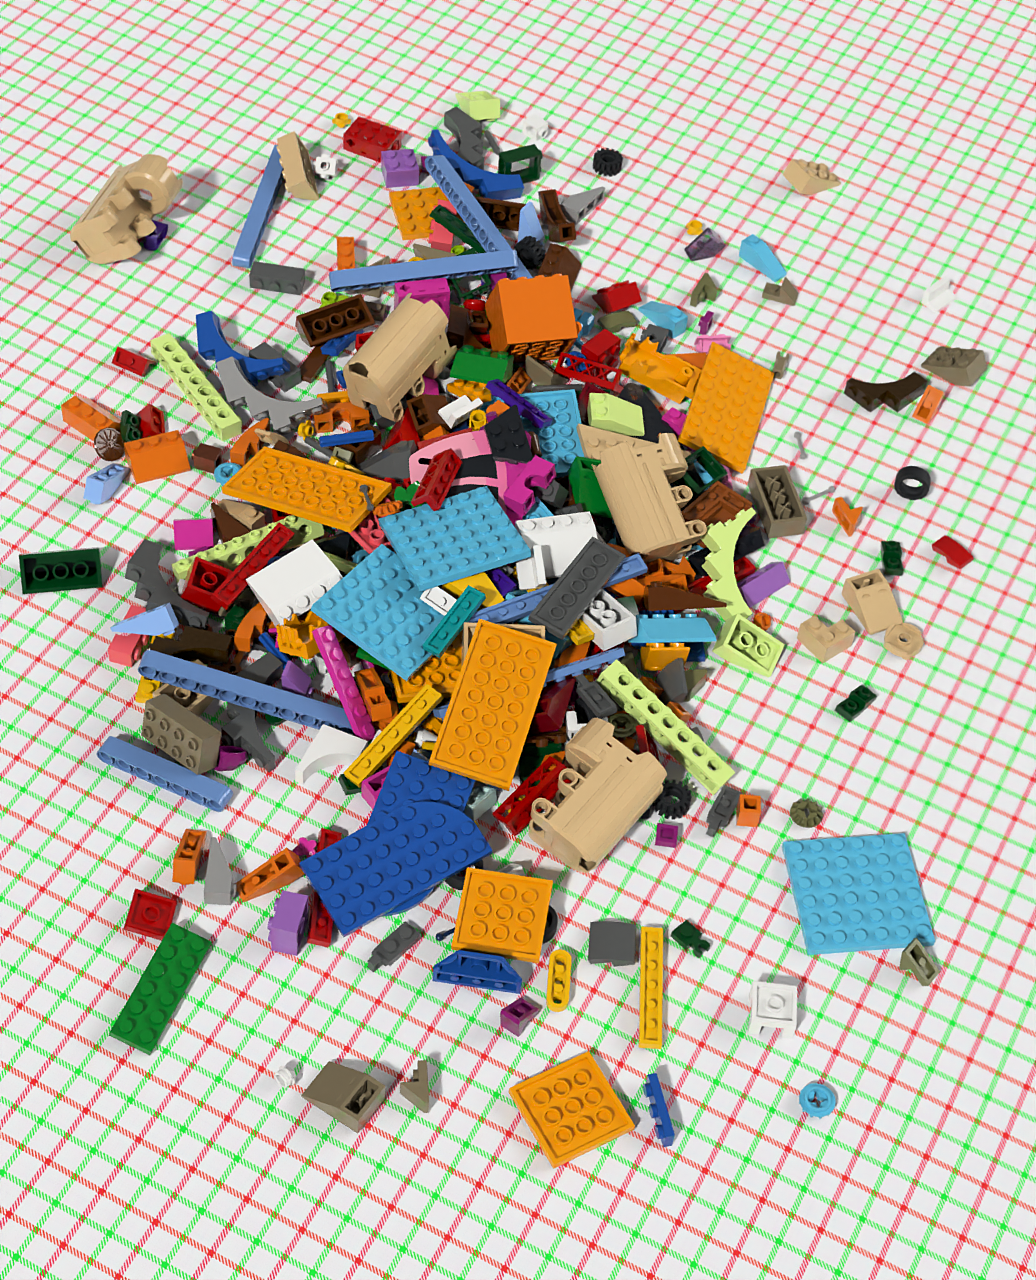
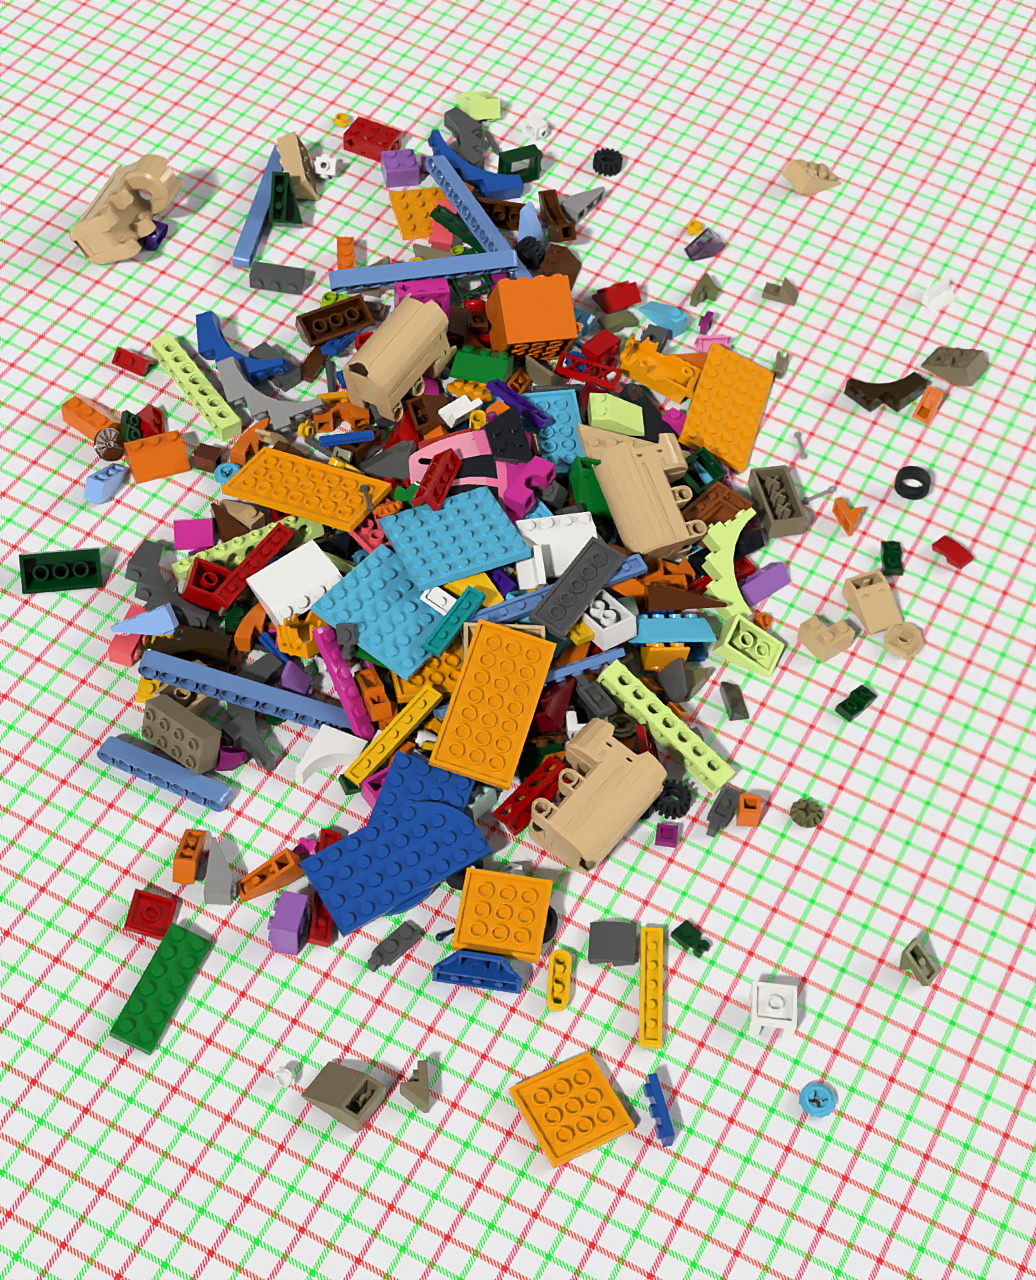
(283, 202): none -> dark green wedge
(347, 636): none -> dark grey plate
(517, 1015): magenta slope -> none
(733, 701): none -> clear smoke slope
(761, 257): medium azure slope -> none
(857, 893): medium azure plate -> none

